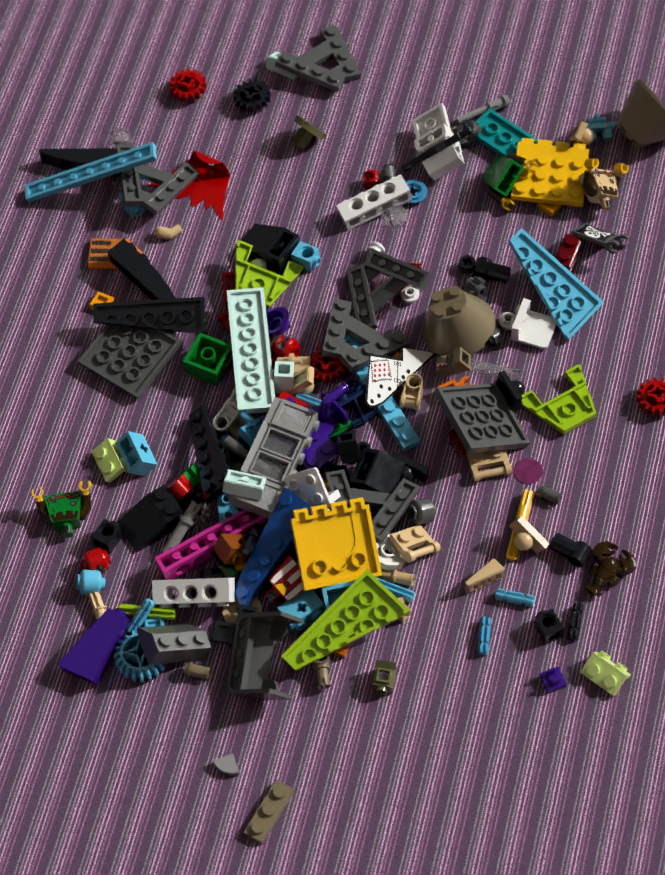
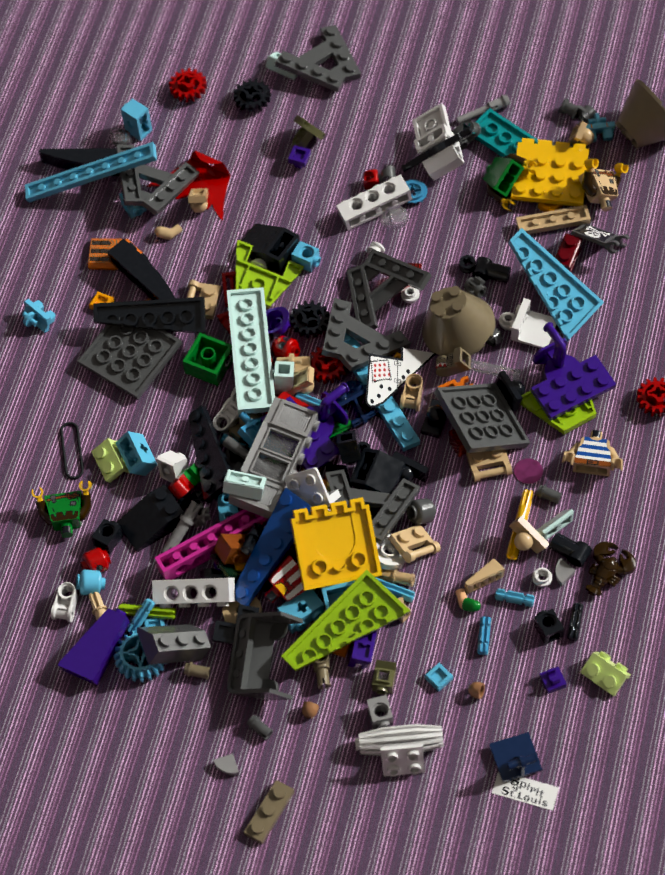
(34, 315): none -> medium azure hips
(63, 605): none -> white piece
(79, 448): none -> black piece
(136, 119): none -> medium azure brick
(171, 465): none -> white slope
(198, 199): none -> tan tile
(209, 292): none -> tan plate
(259, 727): none -> dark grey pin
(299, 156): none -> dark purple tile
(310, 319): none -> black gear
(310, 709): none -> medium nougat hinge
(362, 650): none -> dark purple hinge
(379, 704): none -> light grey brick
(401, 746): none -> white plate
(434, 420): none -> black tile
(438, 677): none -> medium azure tile
(467, 603): none -> green arm
(476, 689): none -> medium nougat hinge
(515, 757): none -> dark blue plate
(527, 791): none -> white sticker
(542, 572): none -> white plate
(554, 219): none -> tan plate
(556, 523): none -> light aqua slope
(563, 572): none -> light grey tile
(566, 379): none -> dark purple plate
(577, 111): none -> dark grey connector
(593, 456): none -> torso

